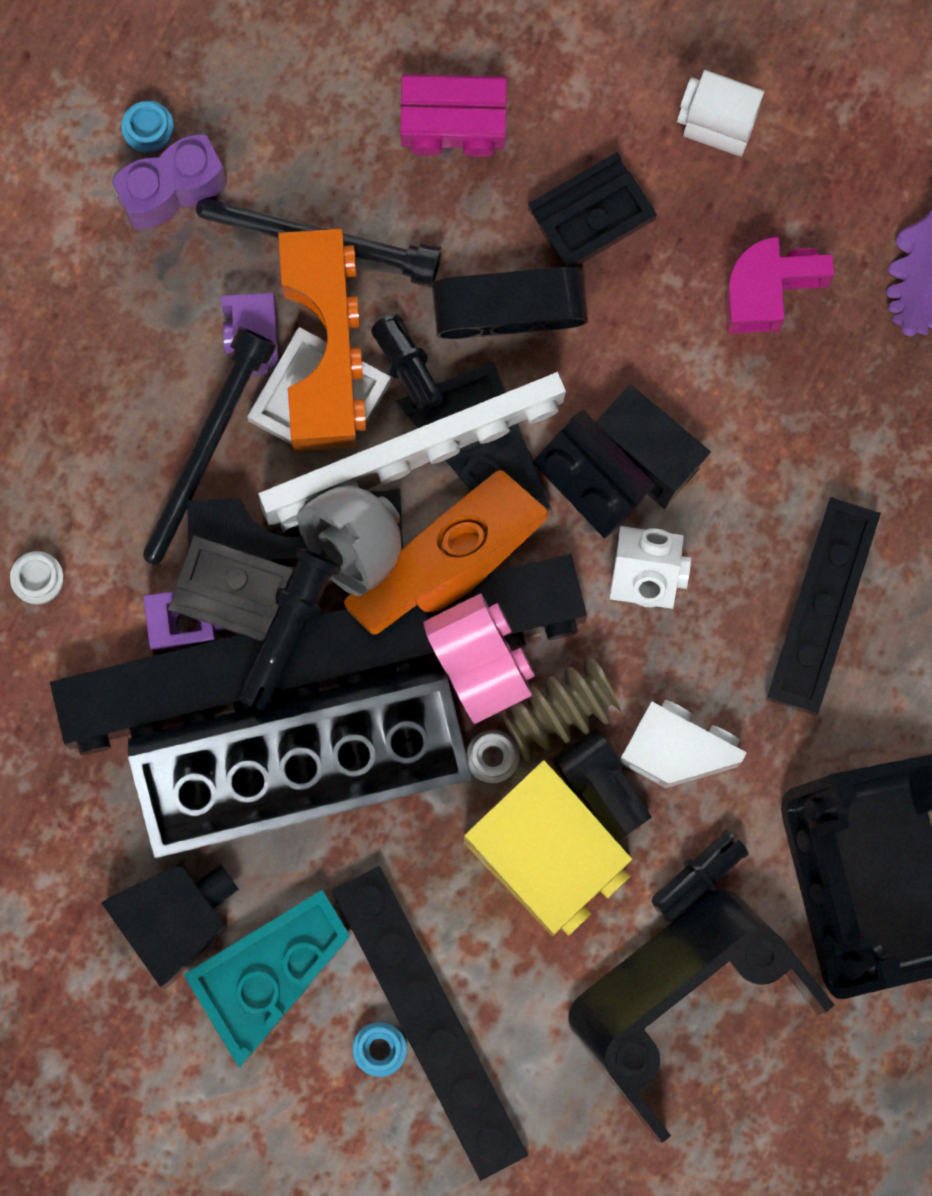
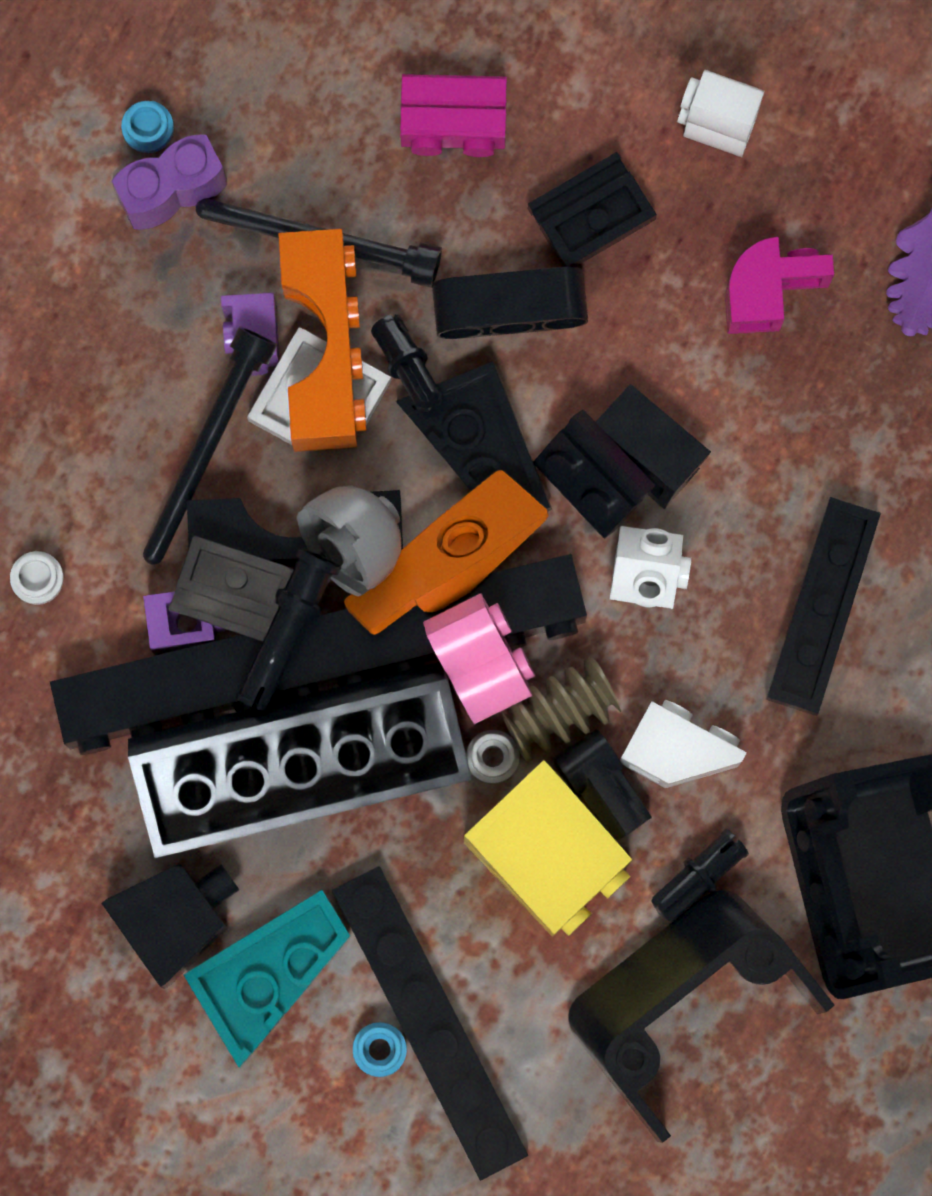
(406, 452): white wing -> none

